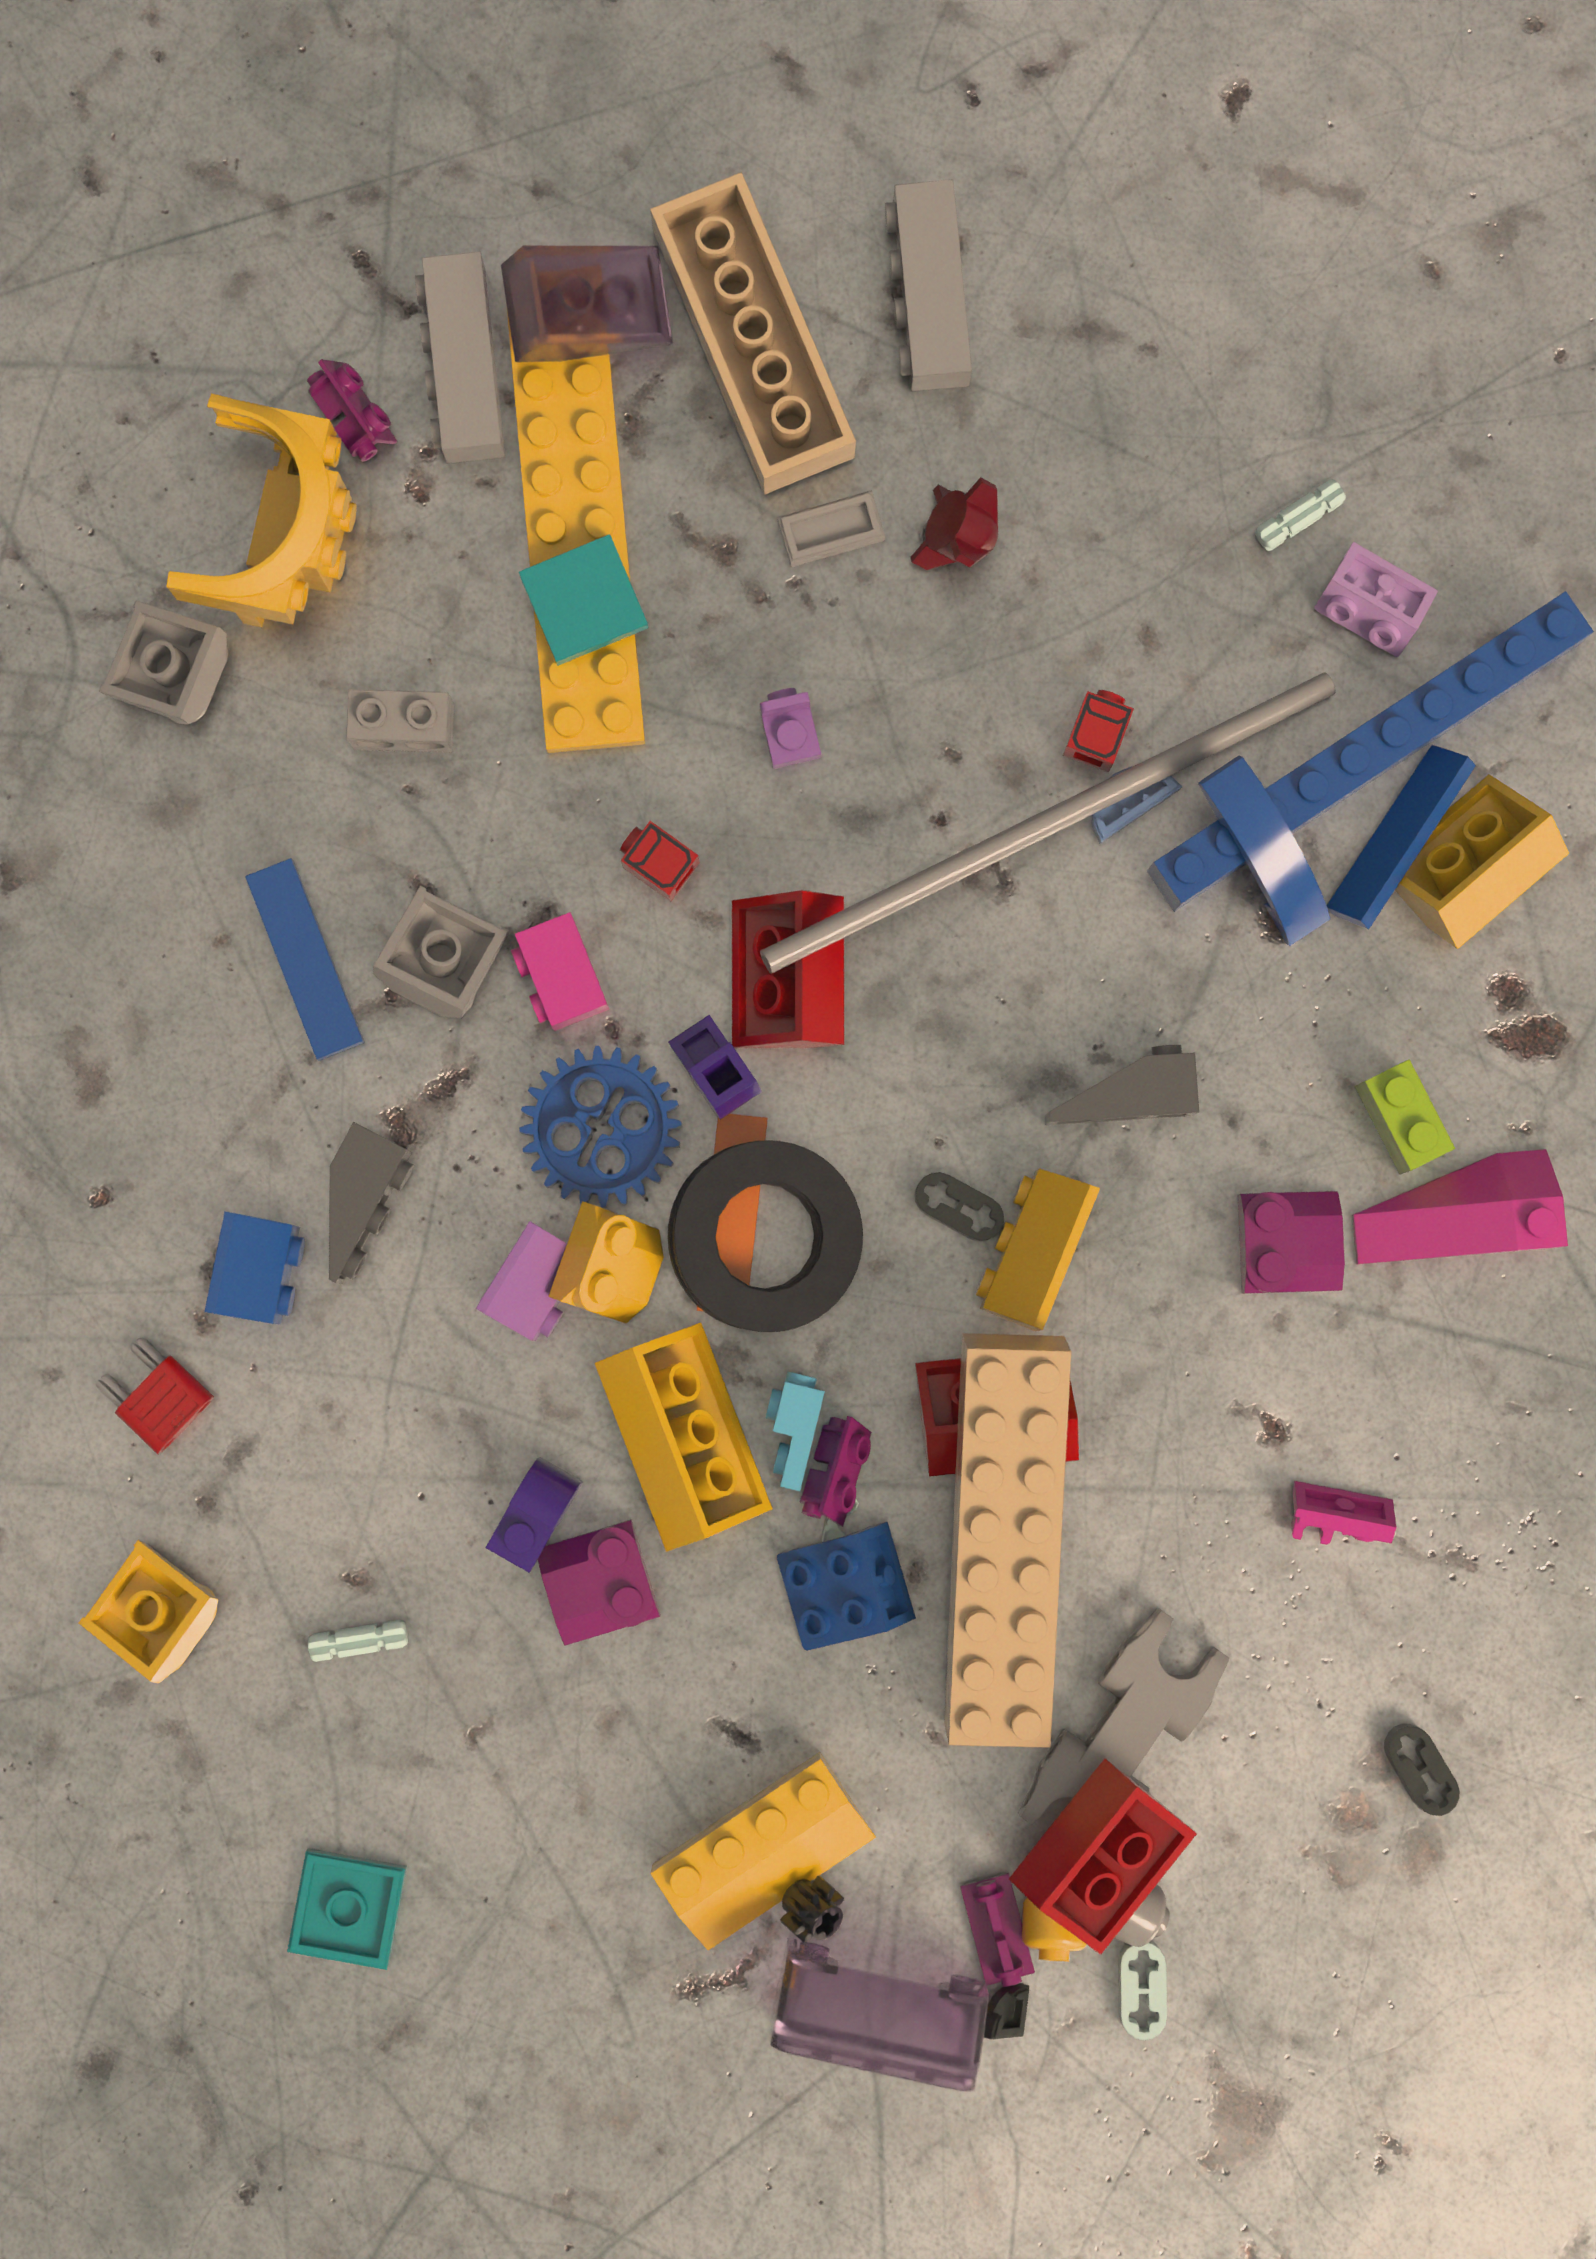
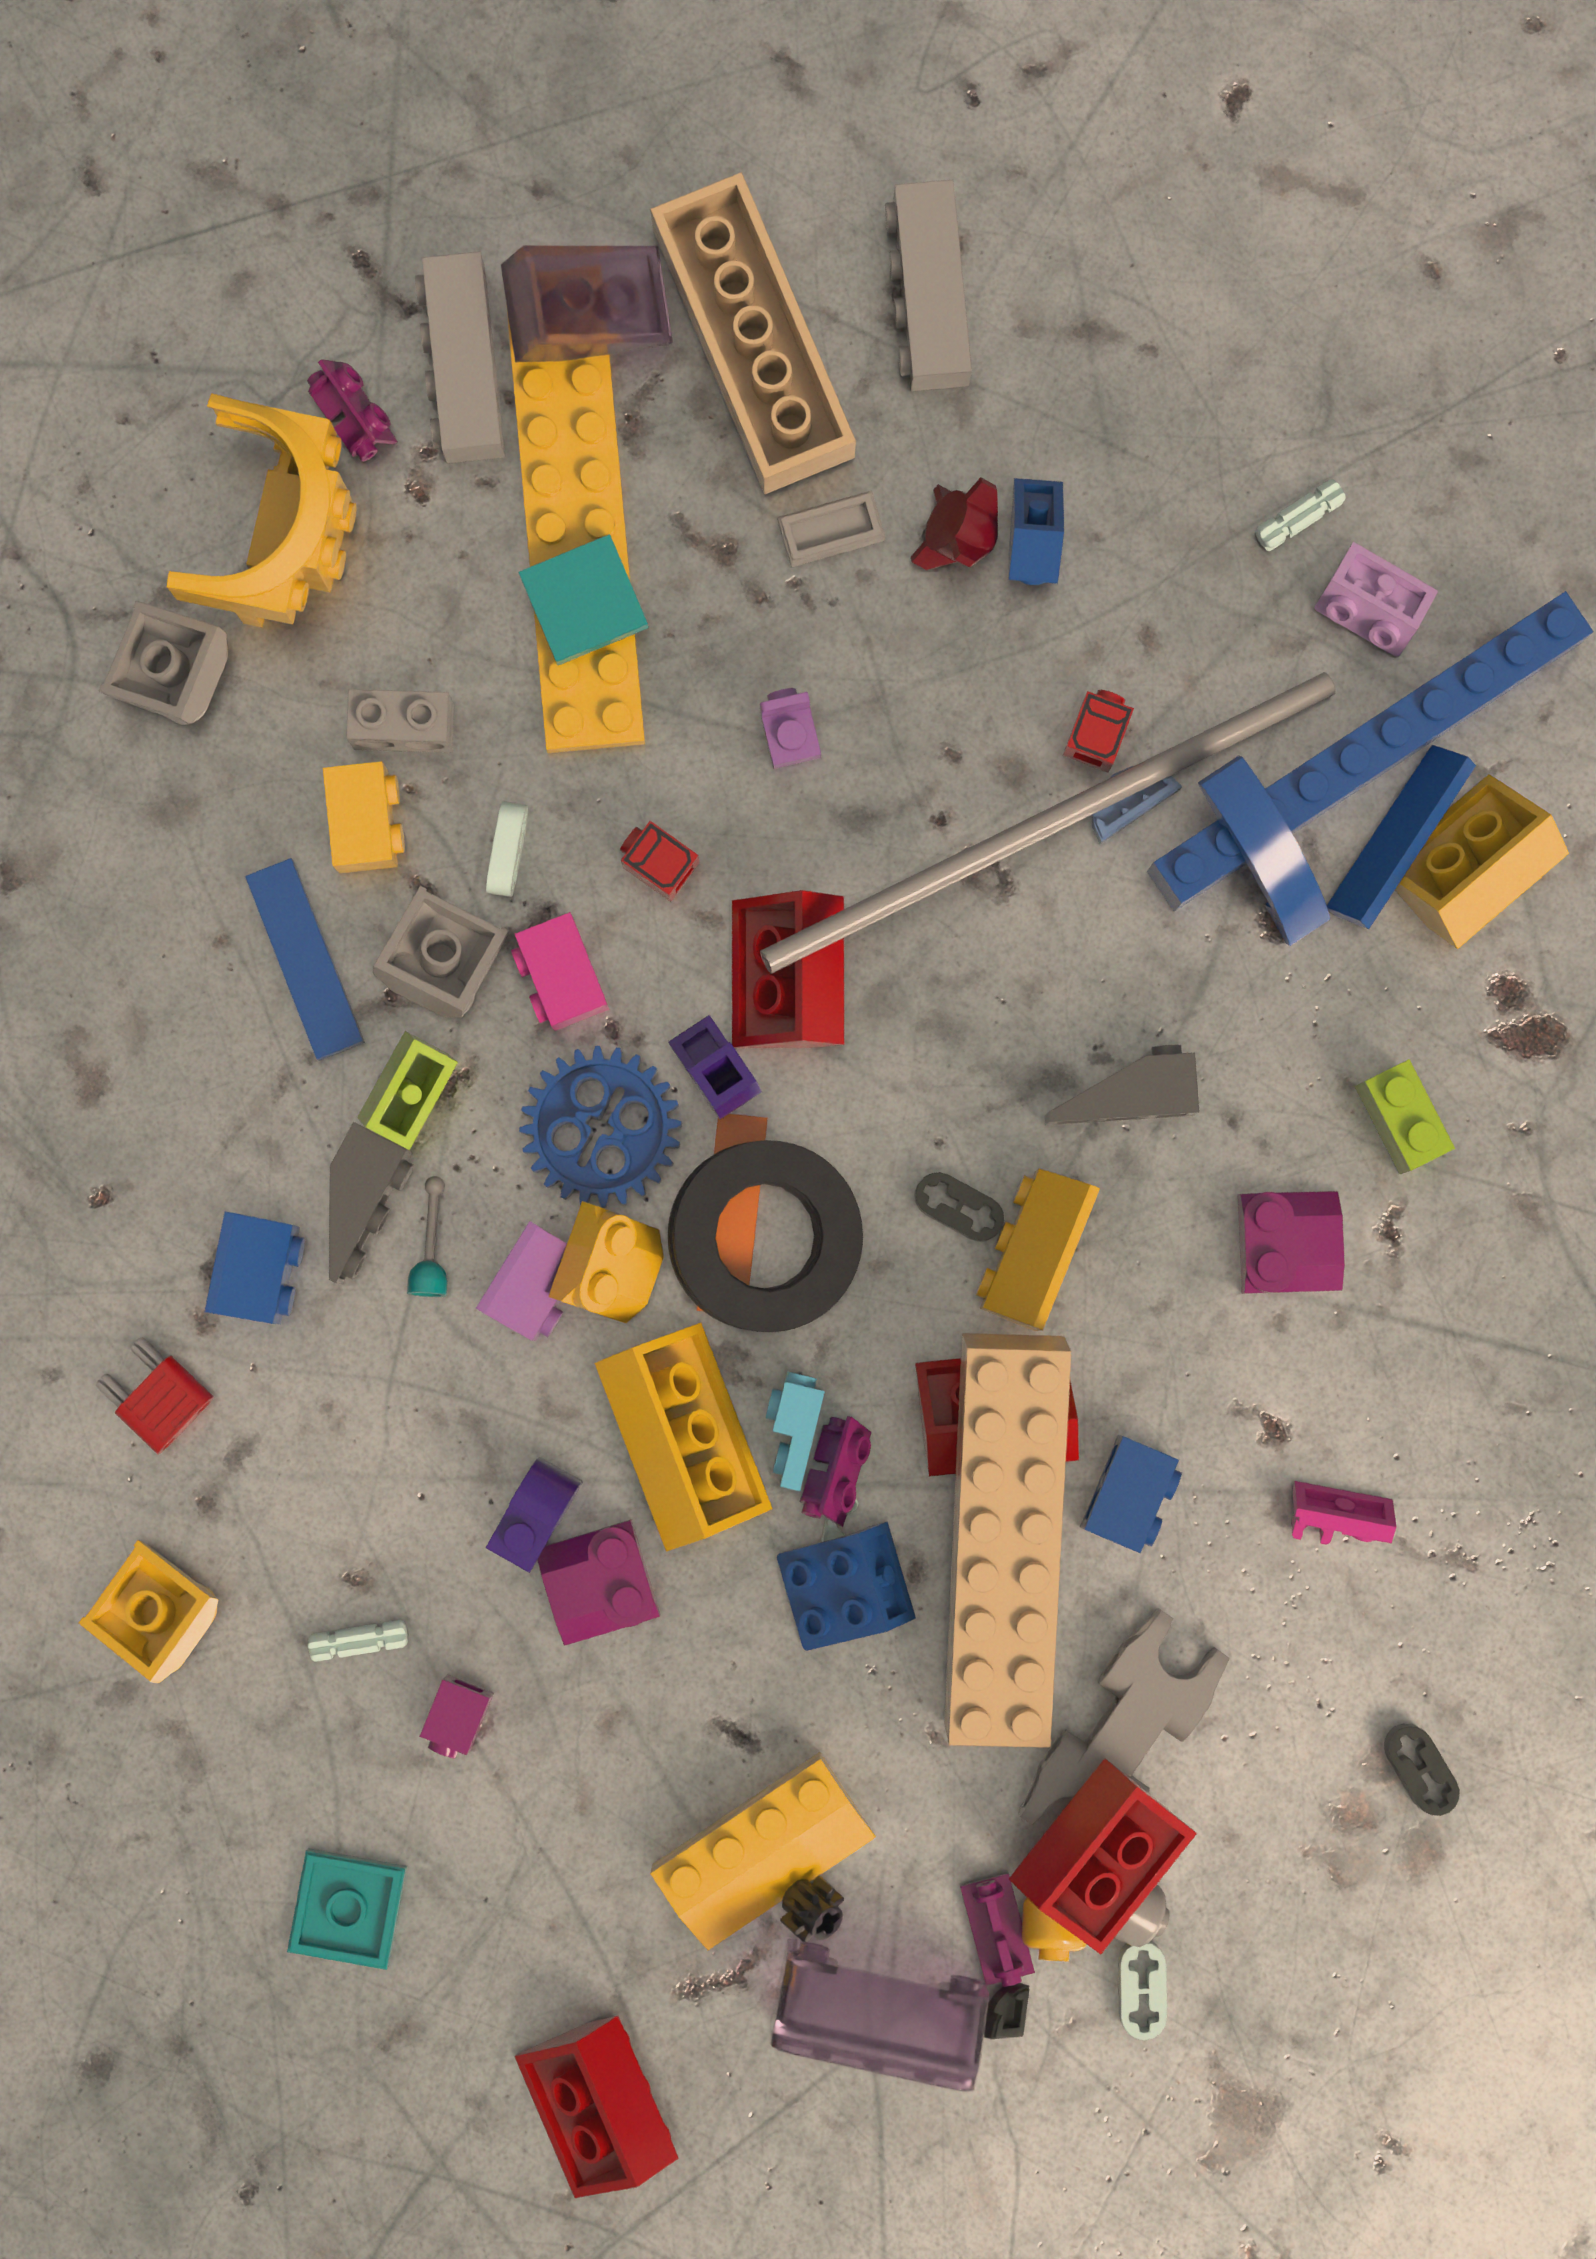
(362, 817): none -> yellow brick
(407, 1090): none -> lime brick
(427, 1276): none -> hinge
(455, 1717): none -> magenta brick
(507, 849): none -> light aqua beam
(597, 2108): none -> red slope
(1036, 531): none -> blue slope
(1131, 1494): none -> blue brick
(1481, 1209): dark pink wedge -> none

